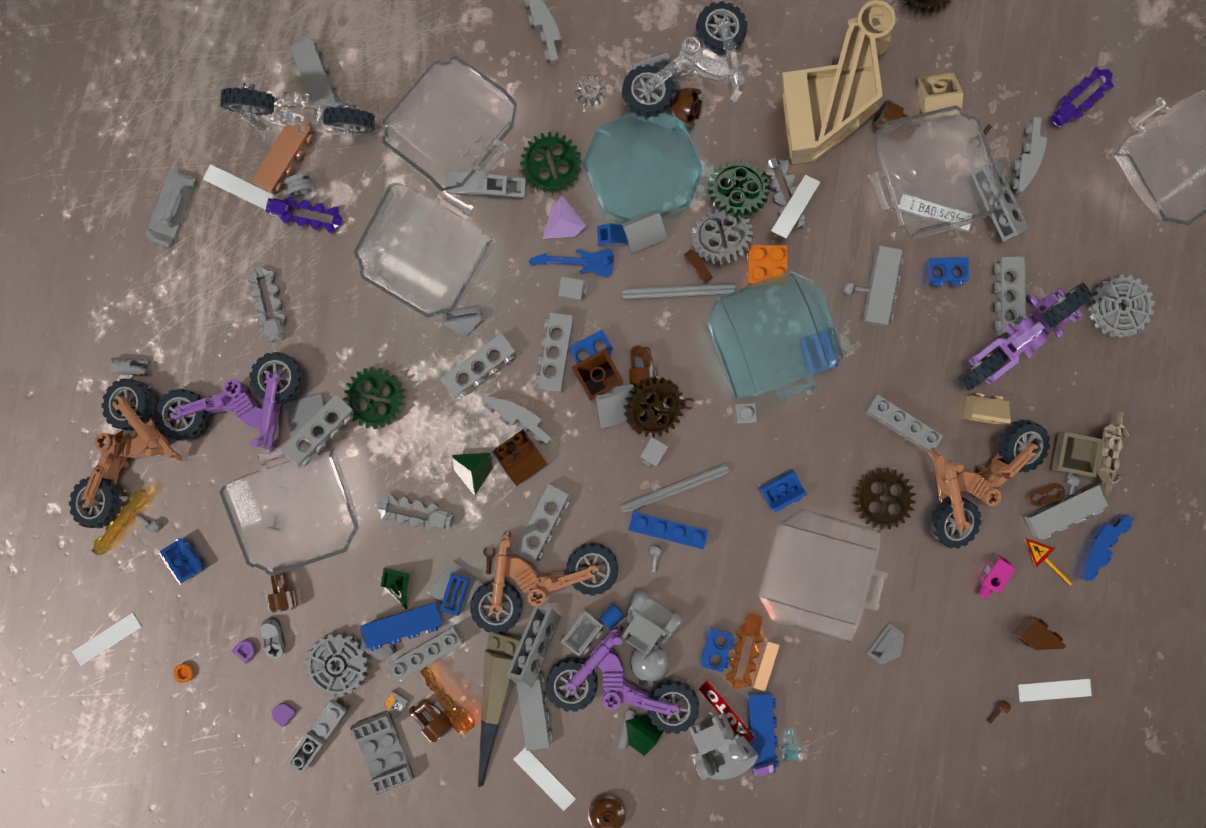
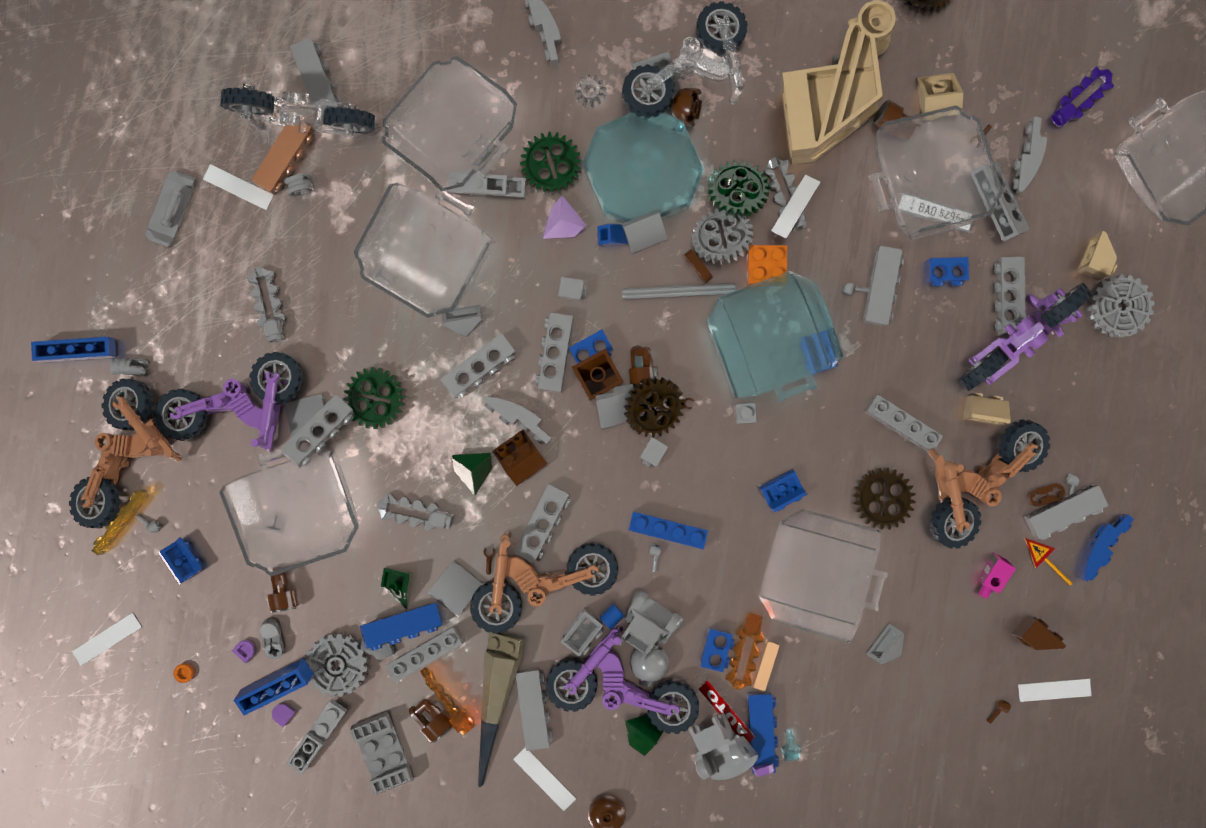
(73, 349): none -> blue brick
(120, 439): reddish brown hand -> none
(273, 686): none -> blue brick
(281, 209): dark purple sword -> none
(395, 703): light grey tile -> none
(459, 579): blue tile -> none
(533, 646): light grey brick -> none
(598, 262): blue piece -> none
(623, 740): light grey piece -> none
(675, 488): light grey axle -> none
(1077, 454): dark tan piece -> none
(1099, 257): none -> tan slope
(1110, 451): dark tan plate -> none

